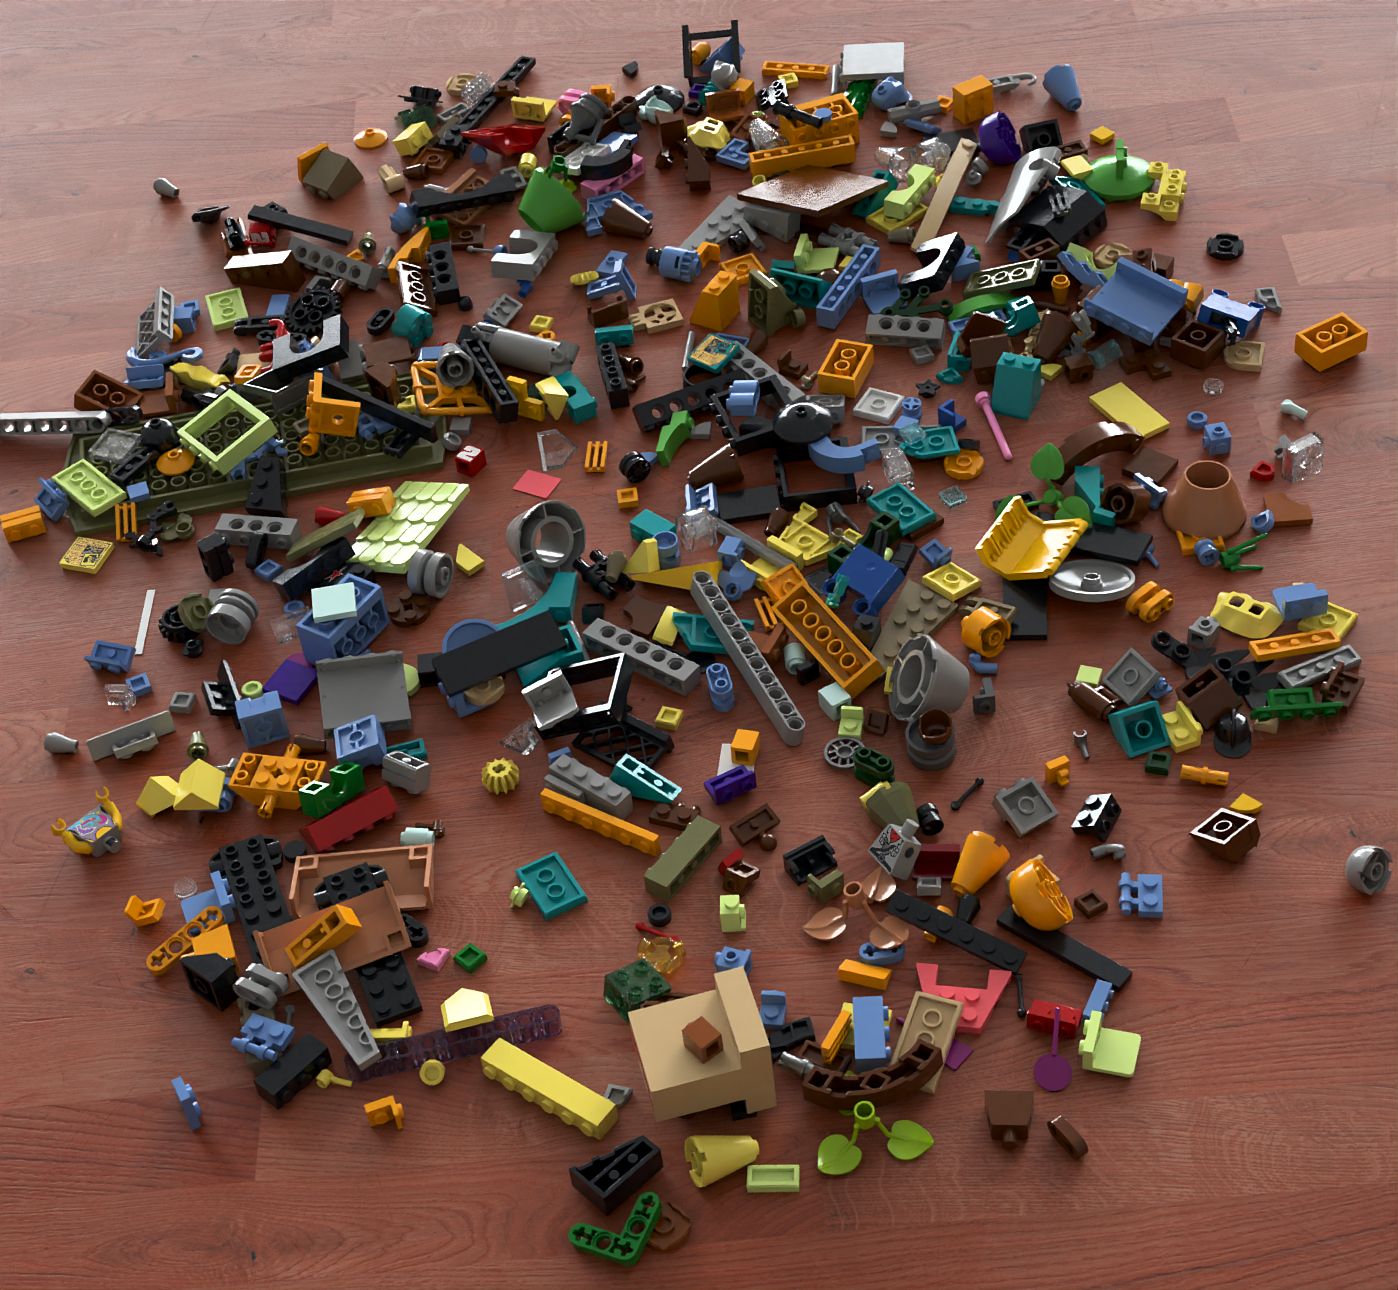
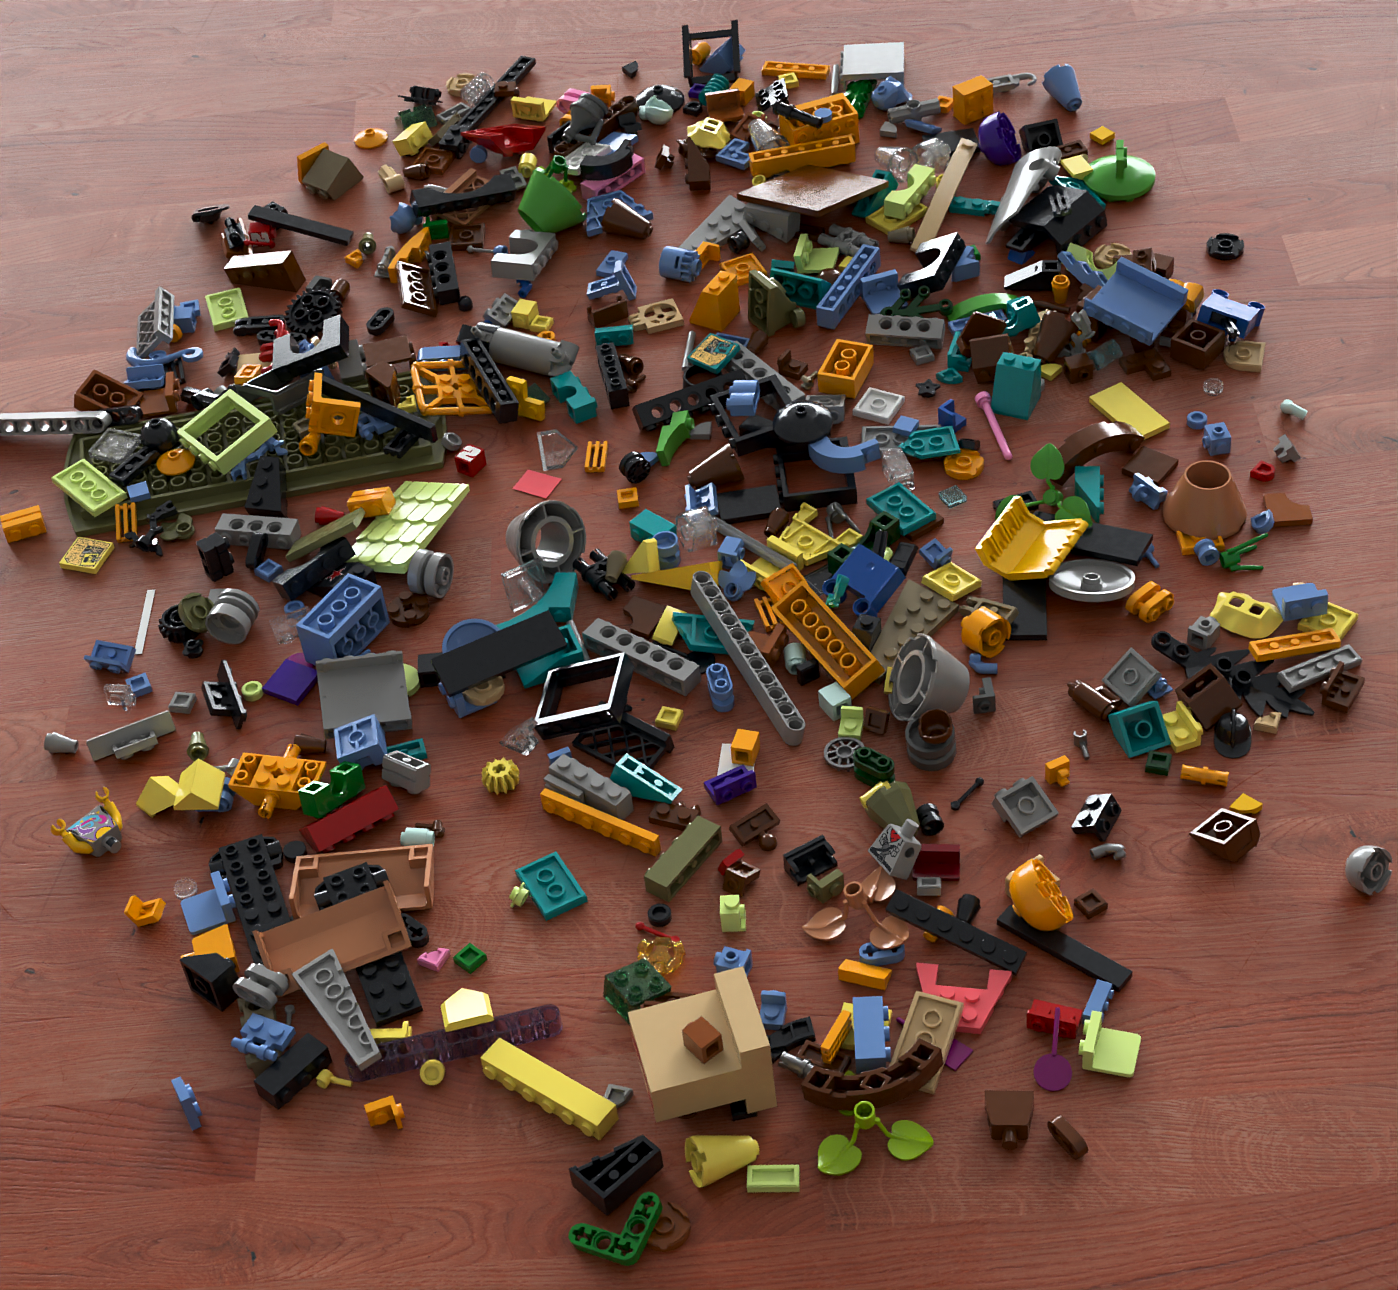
(51, 499): medium blue bracket -> none
(164, 187): light grey cone -> none
(182, 937): light orange beam -> none
(198, 376): light yellow piece -> none
(262, 719): medium blue piece -> none
(278, 304): medium blue tile -> none
(325, 934): light orange slope -> none
(334, 602): light aqua tile -> none
(335, 263): light grey brick -> none
(413, 323): teal brick -> none
(454, 366): light grey cone -> none
(461, 426): light grey tile -> none
(468, 561): light yellow tile -> none
(524, 313): none -> light yellow brick
(551, 700): light grey bracket -> none
(553, 396): light yellow slope -> none
(584, 278): light yellow gear -> none
(592, 611): black slope -> none
(653, 256): black wheel -> none
(669, 129): reddish brown slope -> none
(723, 75): light grey piece -> none
(837, 536): dark tan hand -> none
(865, 492): black plate -> none
(912, 408): medium blue wheel -> none
(912, 433): clear light blue tile -> none
(975, 173): light grey arm -> none
(978, 863): light orange cone -> none
(1002, 278): olive tile -> none
(1021, 1011): black hinge -> none
(1042, 250): reddish brown brick -> none
(1089, 675): yellowish green tile -> none
(1103, 517): teal tile -> none
(1127, 500): reddish brown brick -> none
(1149, 895): medium blue plate -> none
(1170, 193): light yellow bracket -> none
(1269, 299): light grey tile -> none
(1293, 703): green bracket -> none
(1302, 457): clear brick -> none
(1331, 341): light orange brick -> none

